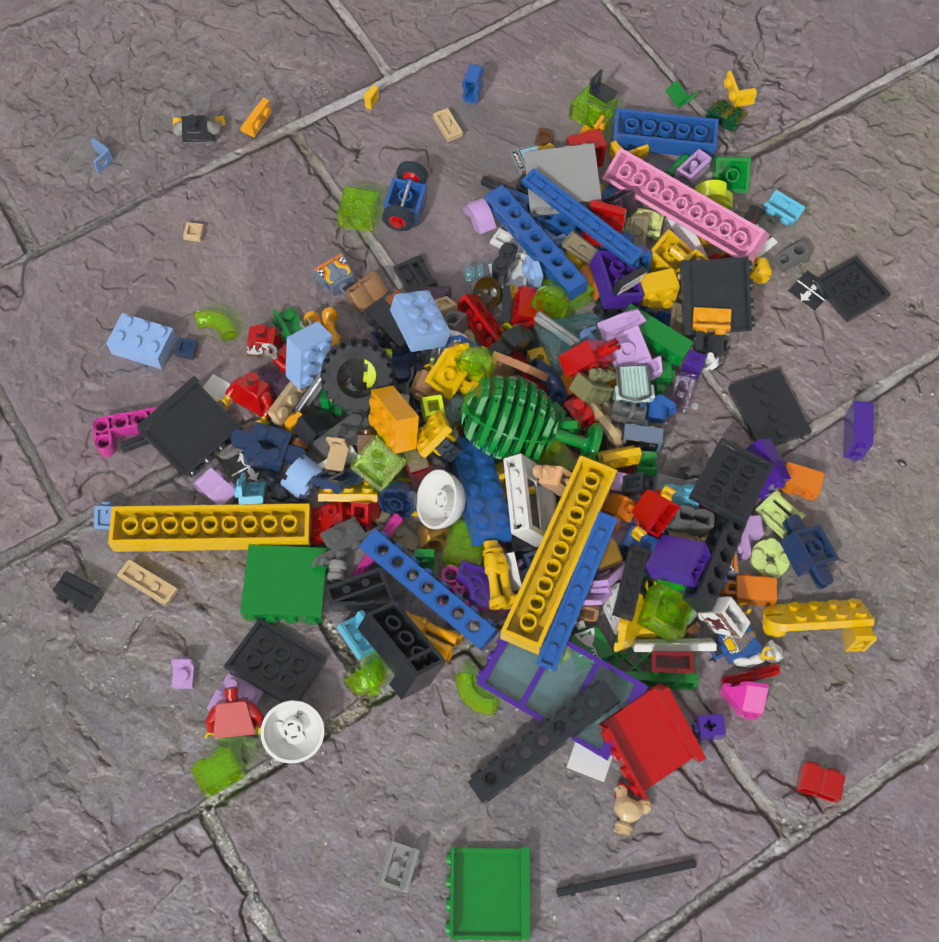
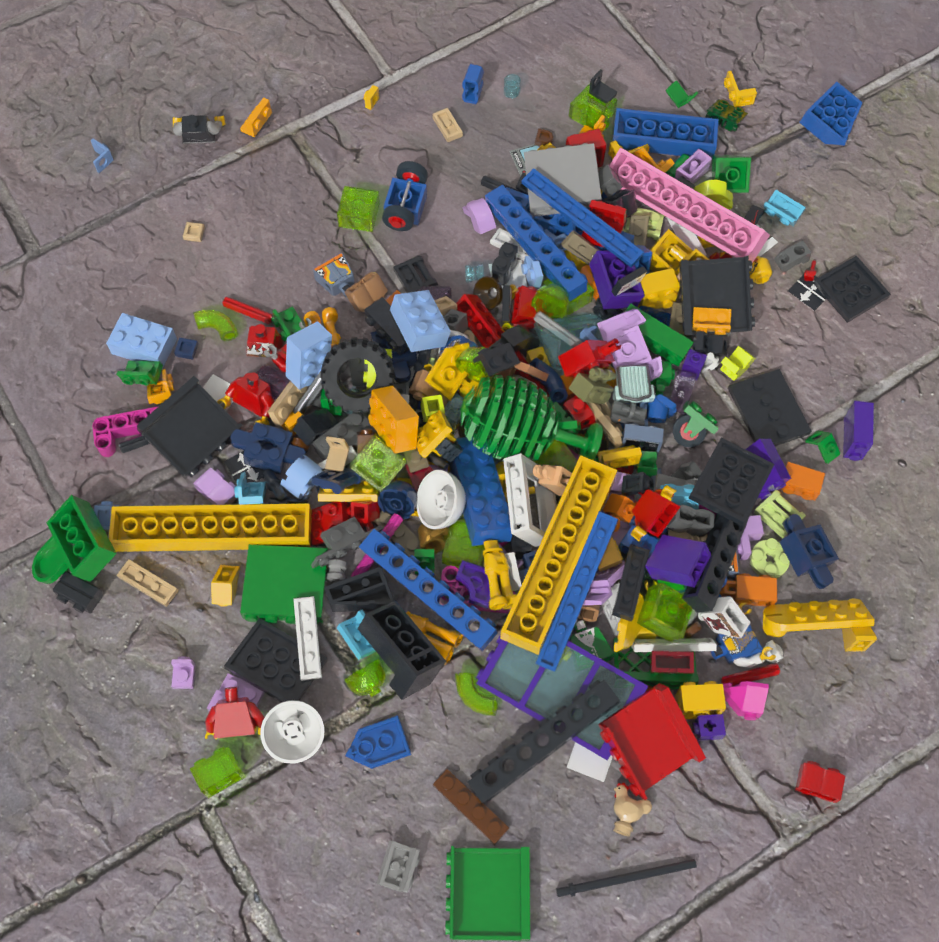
(75, 544): none -> green brick
(141, 372): none -> green bracket
(162, 390): none -> light orange bracket
(225, 585): none -> yellow slope
(247, 310): none -> red axle
(307, 638): none -> white tile
(379, 743): none -> blue tile
(470, 806): none -> reddish brown plate
(498, 358): none -> black bracket
(512, 86): none -> clear light blue wheel
(609, 181): none -> dark grey brick
(662, 165): none -> light orange bracket
(692, 427): none -> plate
(700, 699): none -> yellow brick
(737, 363): none -> neon yellow brick
(809, 274): none -> red hand
(826, 445): none -> green bracket
(832, 115): none -> blue wedge

